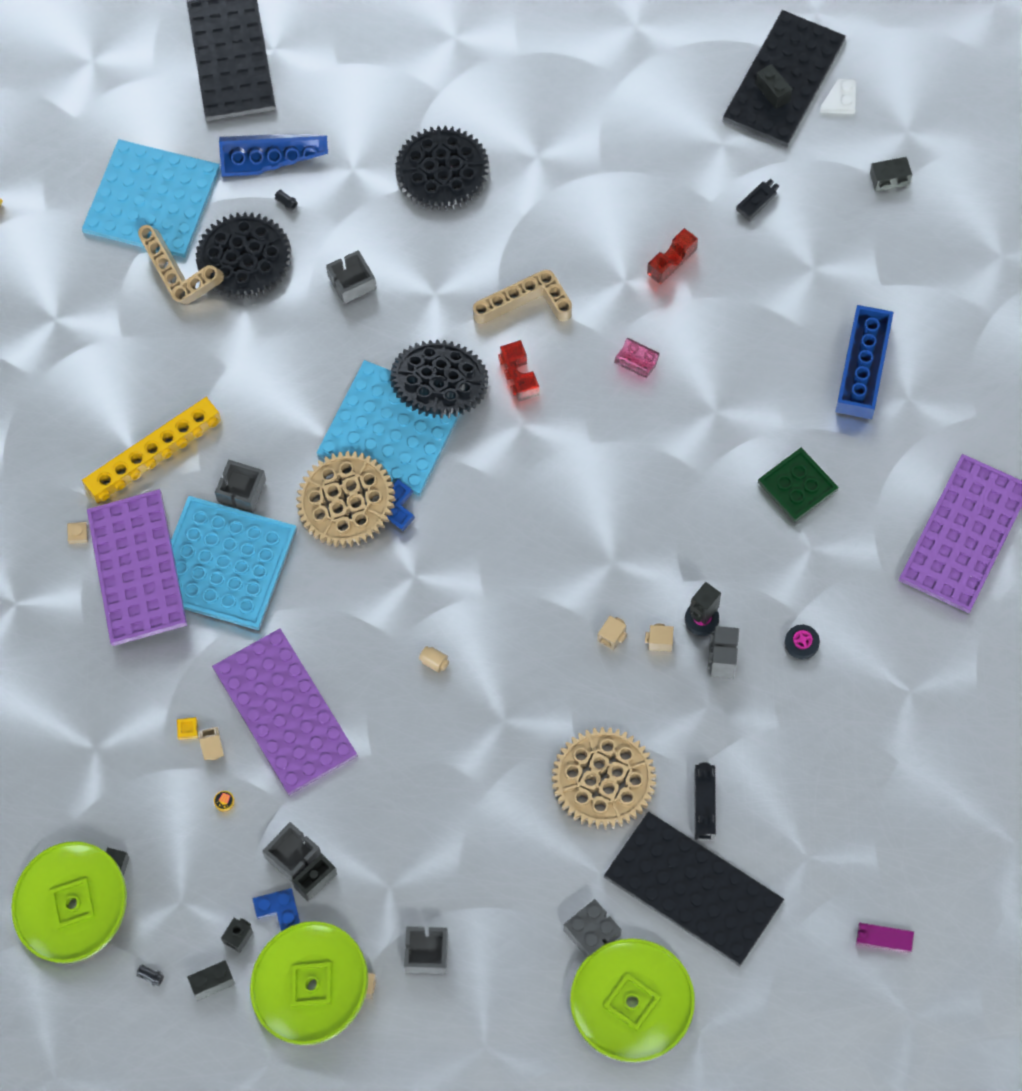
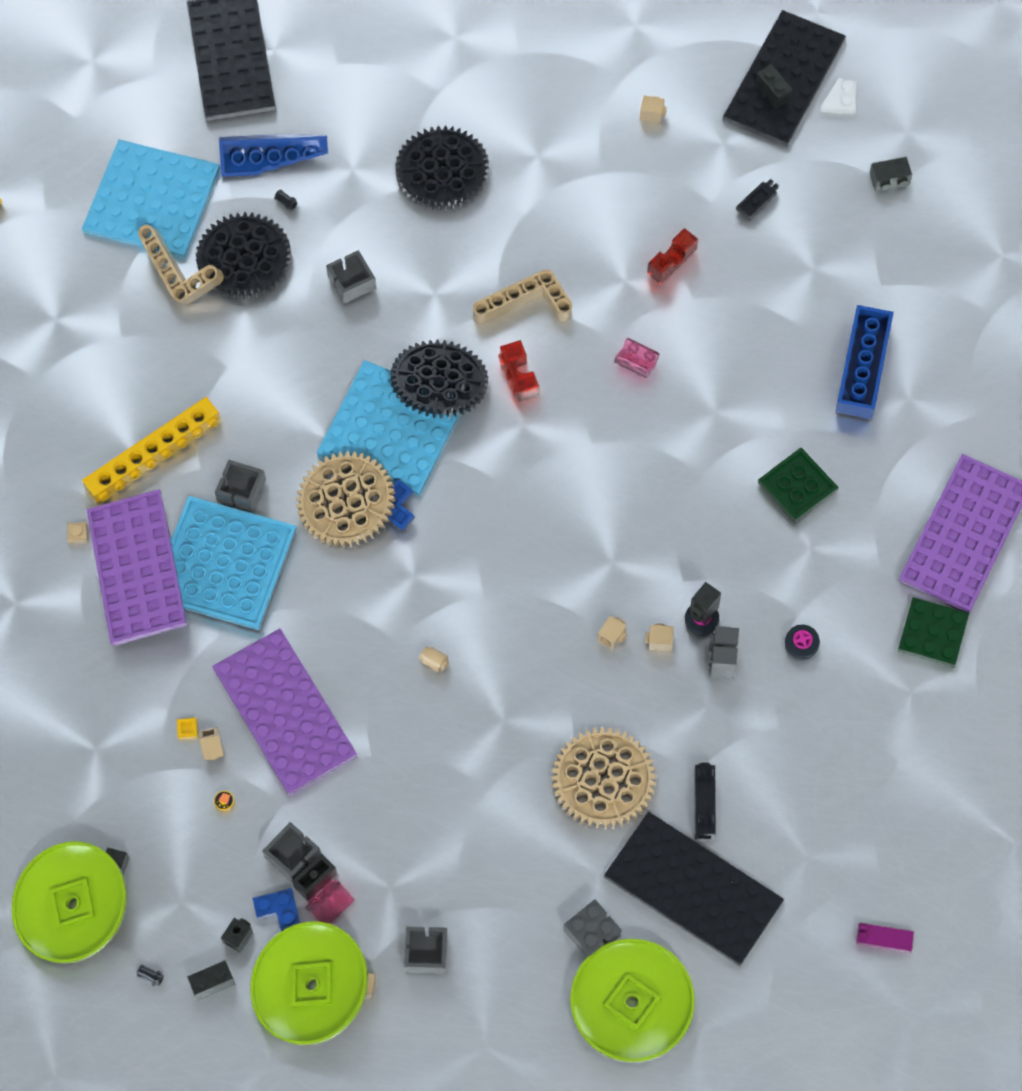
(329, 902): none -> clear pink bracket
(652, 109): none -> tan brick
(933, 632): none -> dark green plate

